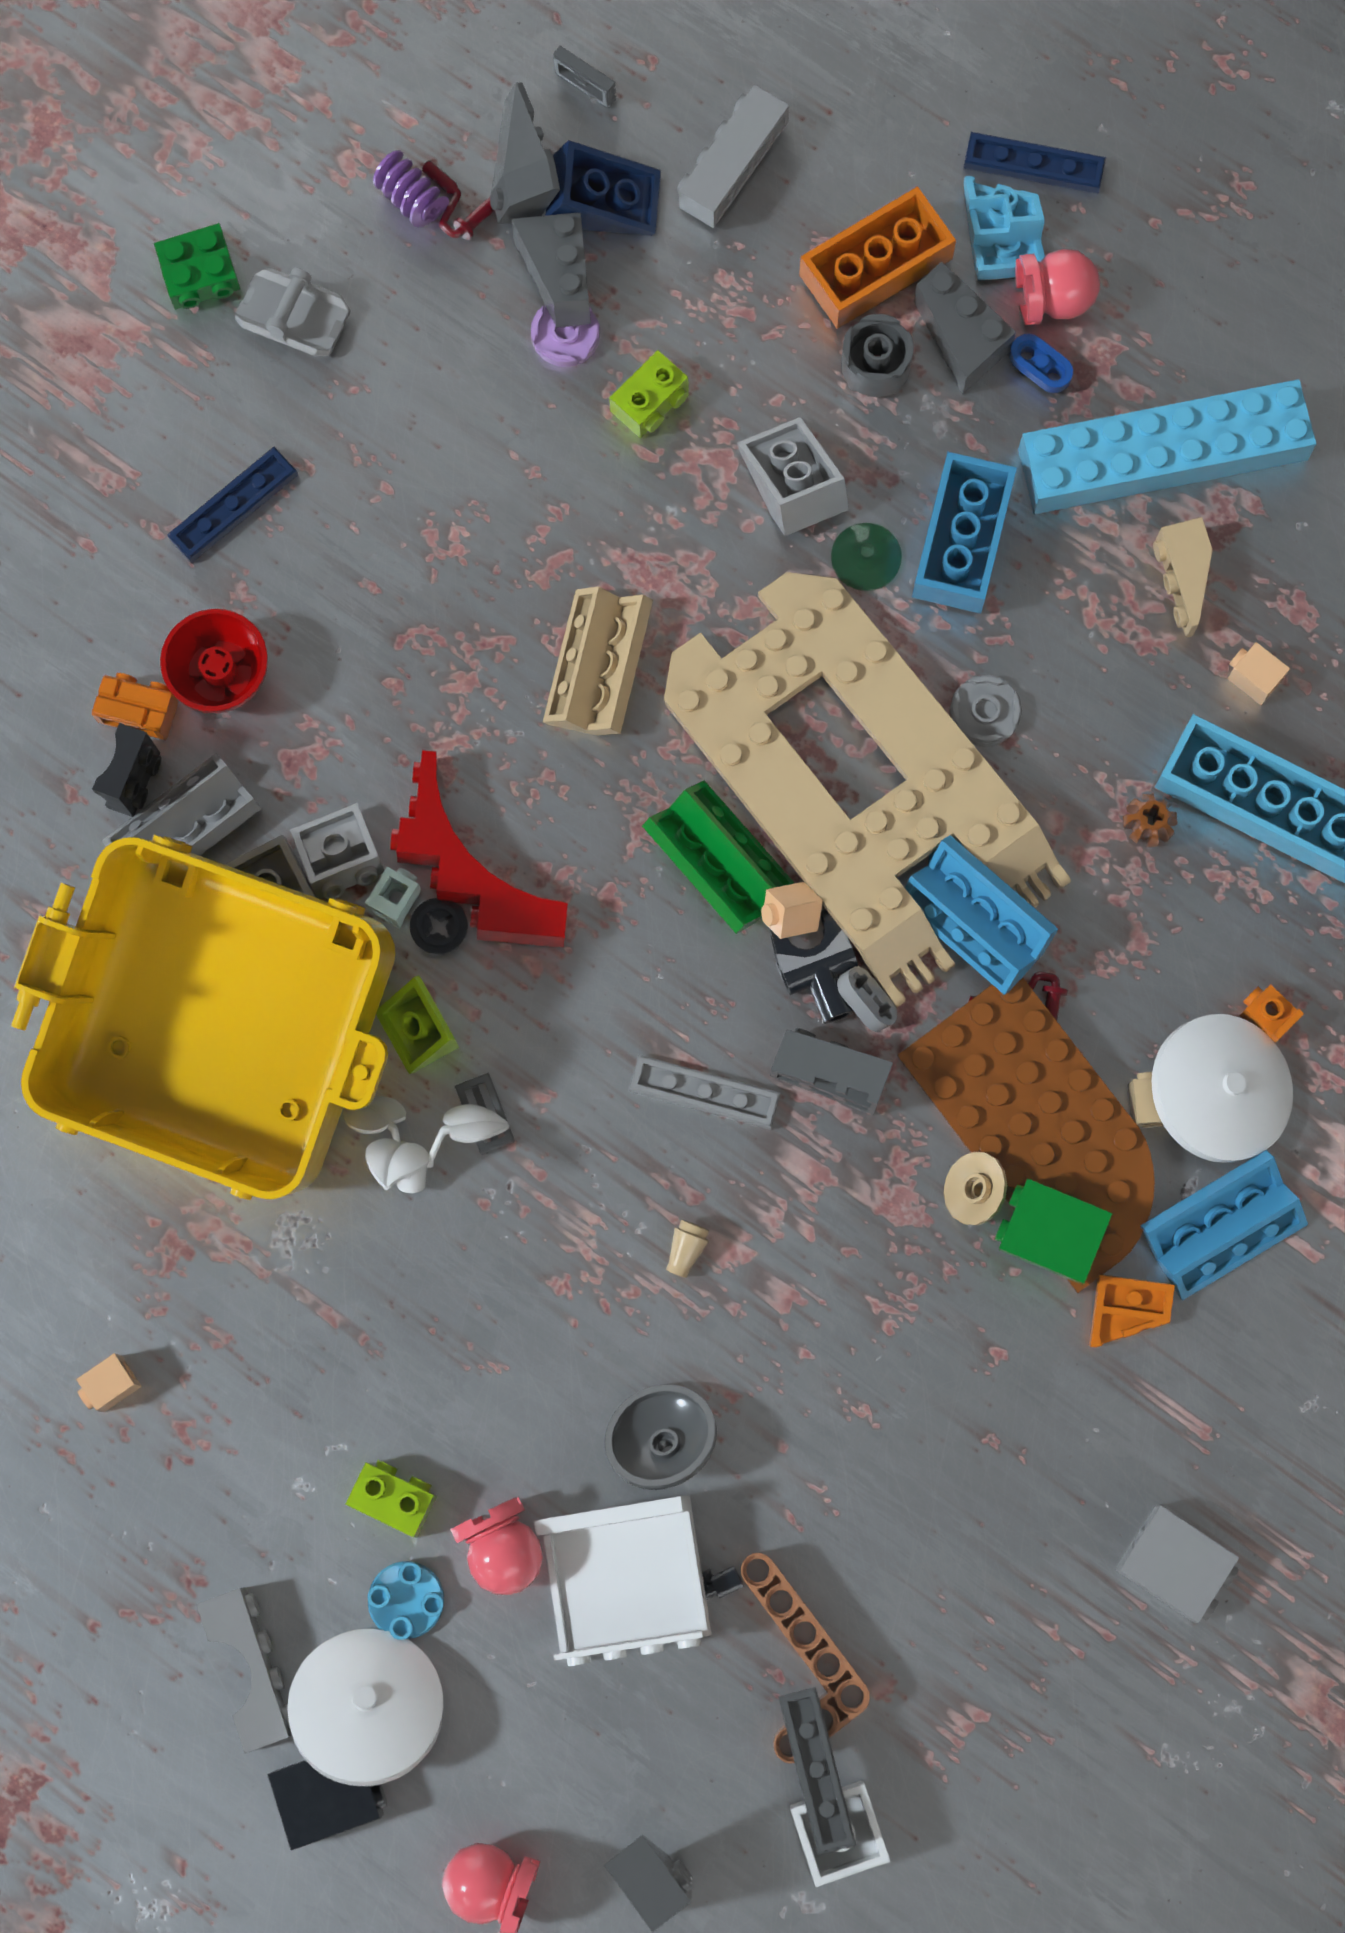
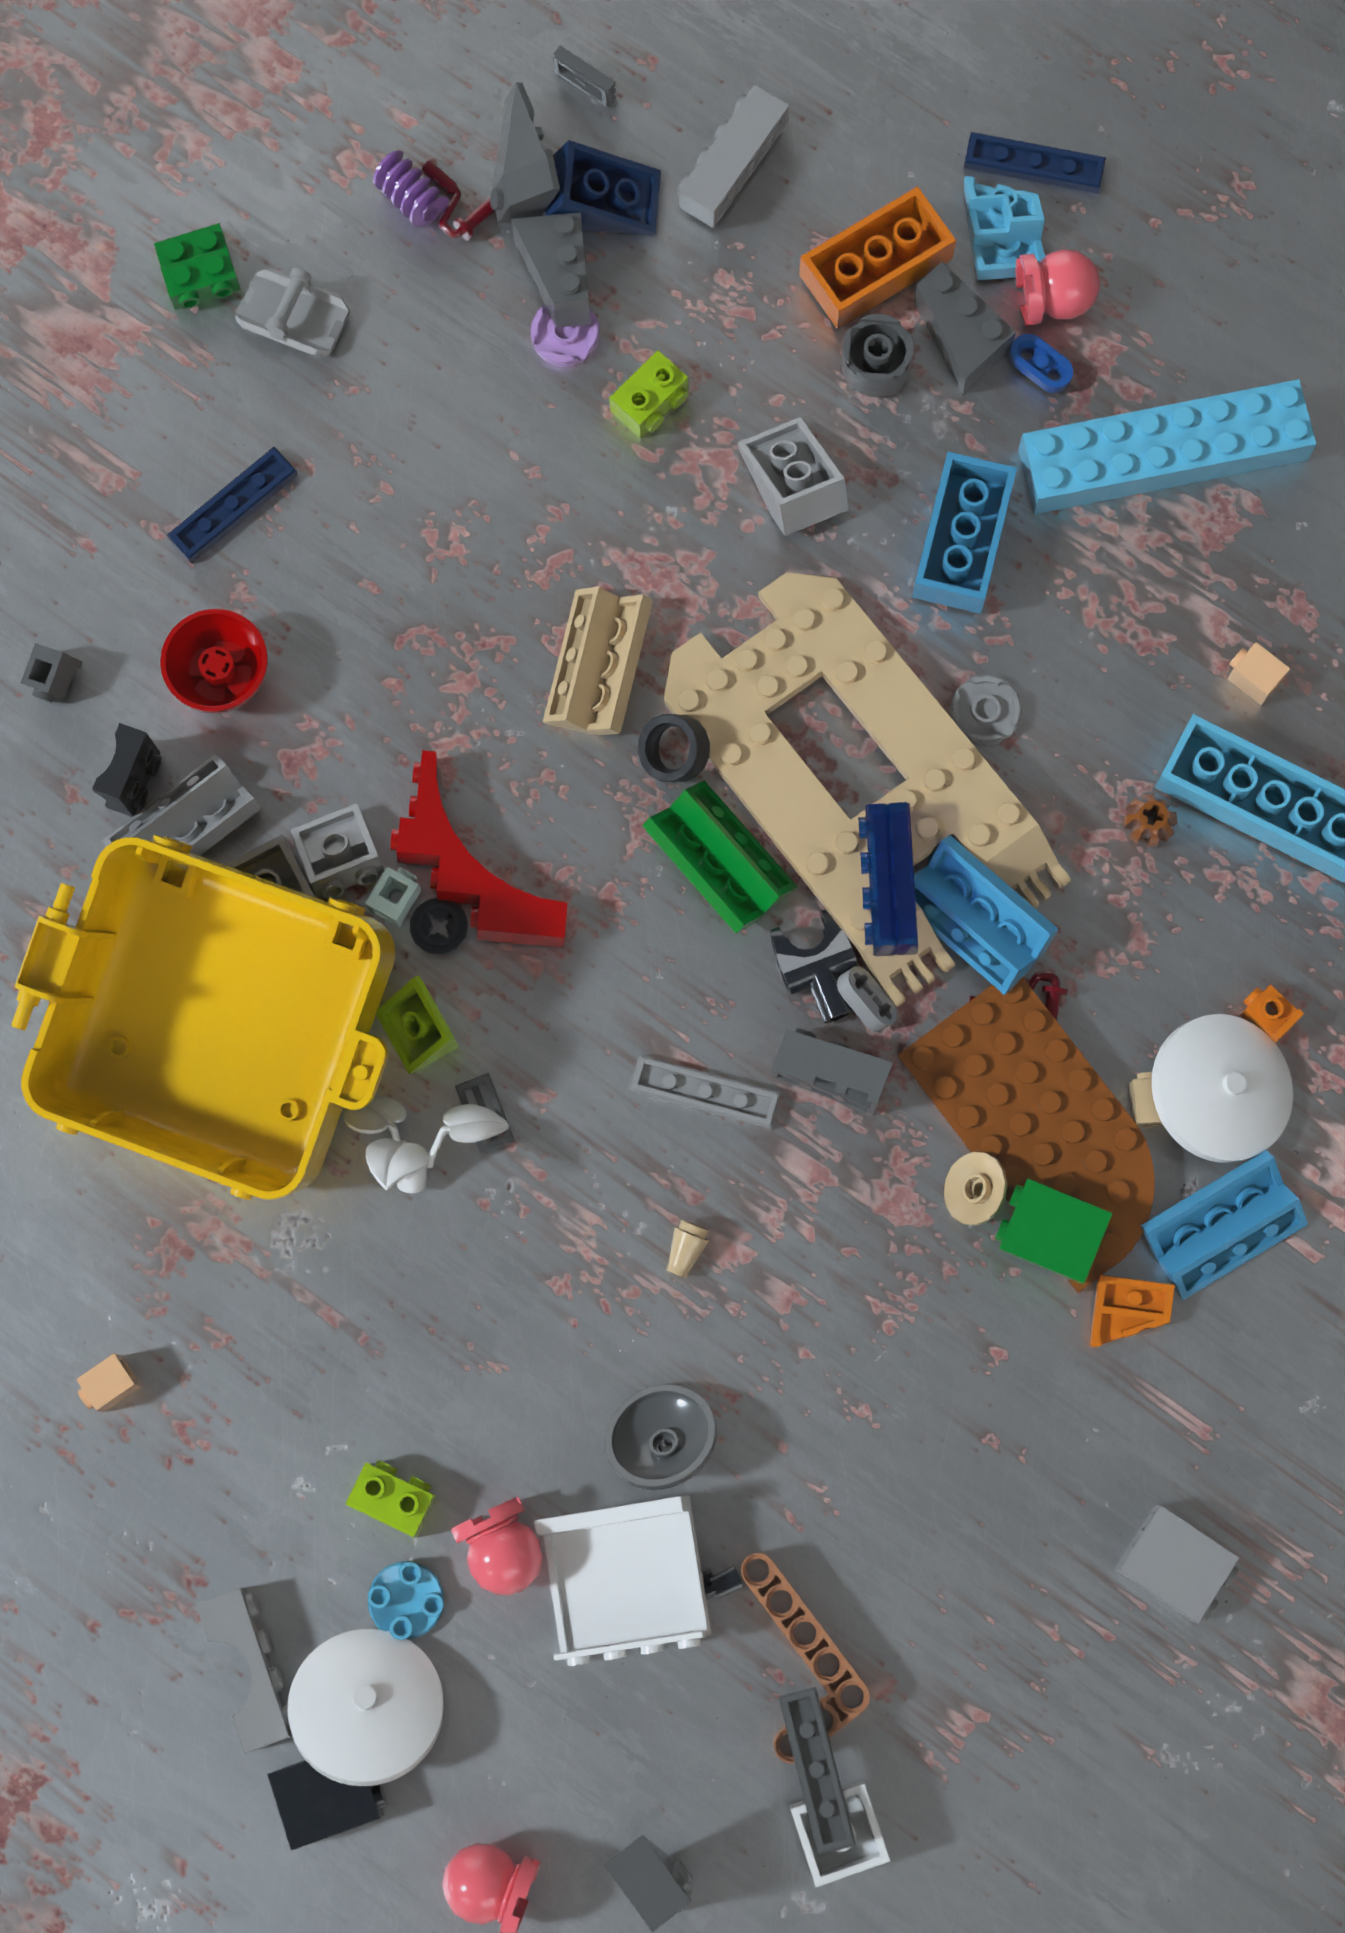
(49, 672): none -> dark grey brick
(135, 705): orange brick -> none
(649, 748): none -> black tyre
(792, 910): light nougat brick -> none
(861, 571): clear green dish -> none
(890, 879): none -> clear blue brick
(1186, 560): tan slope -> none

